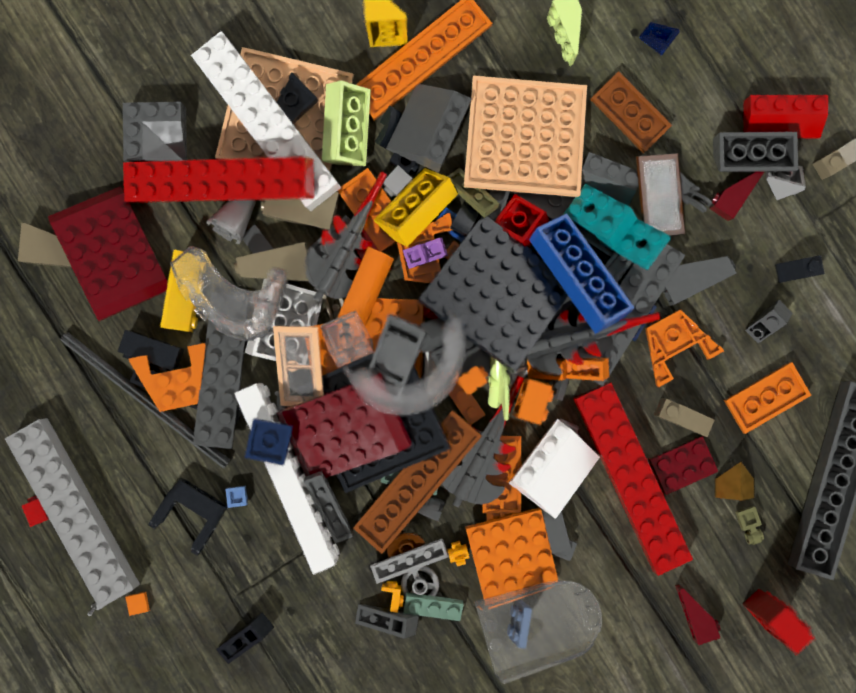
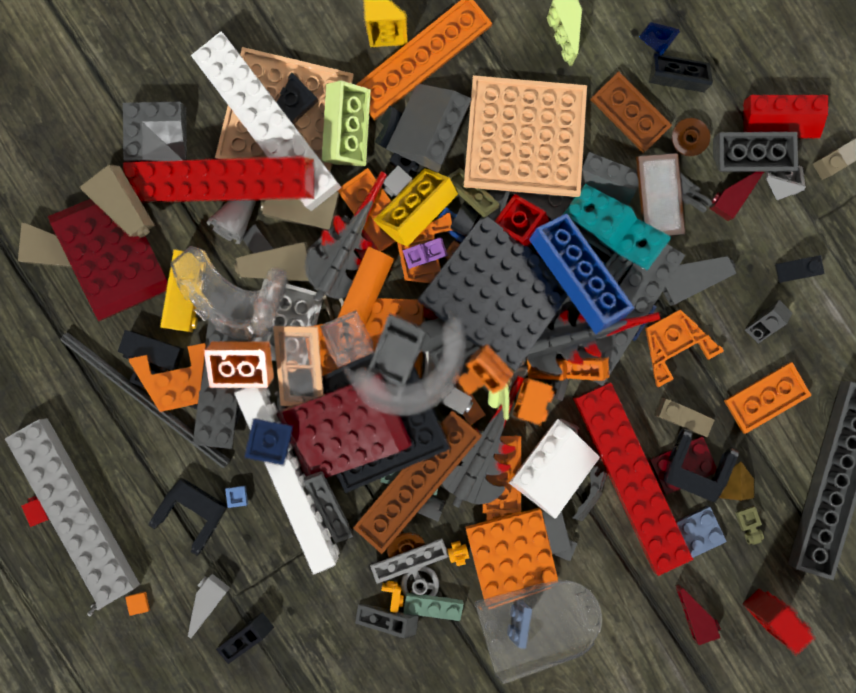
(118, 200): none -> dark tan slope
(206, 599): none -> light grey slope
(239, 364): none -> orange brick
(458, 401): none -> light grey brick
(490, 369): none -> orange brick
(595, 493): none -> dark grey arm
(680, 73): none -> black slope
(693, 482): none -> black connector
(699, 133): none -> reddish brown dish
(701, 531): none -> sand blue plate

